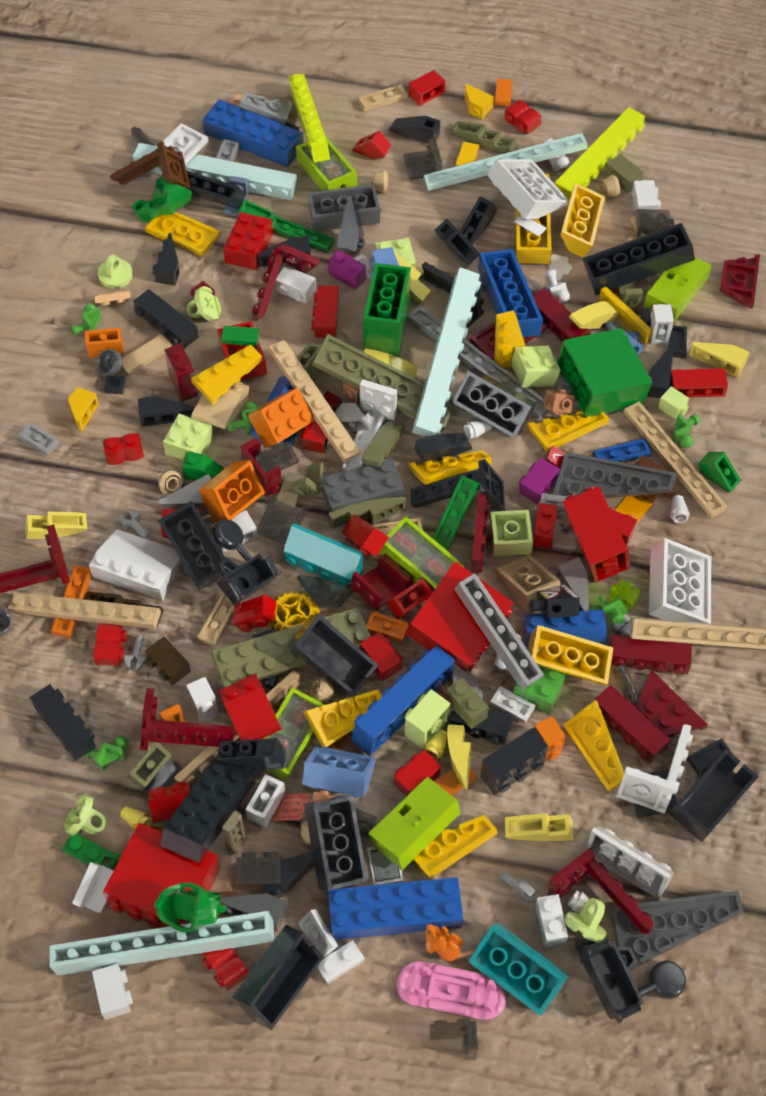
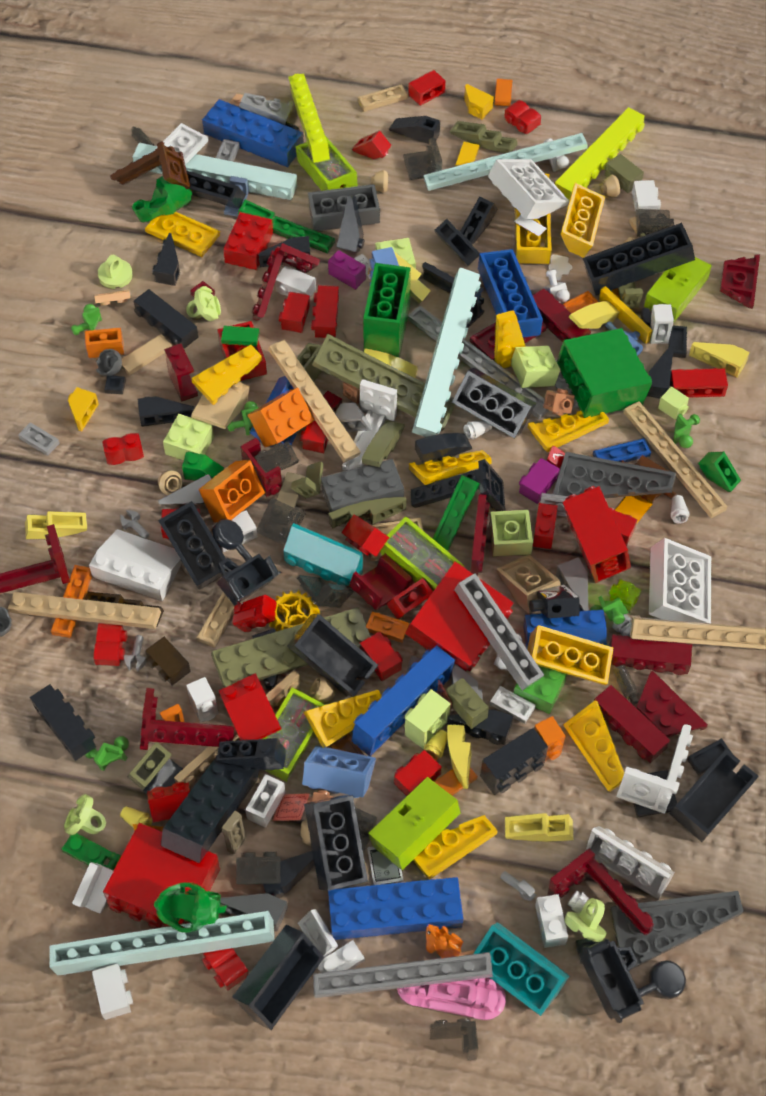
(295, 312): none -> red brick
(402, 975): none -> light grey tile
(580, 302): none -> orange tile

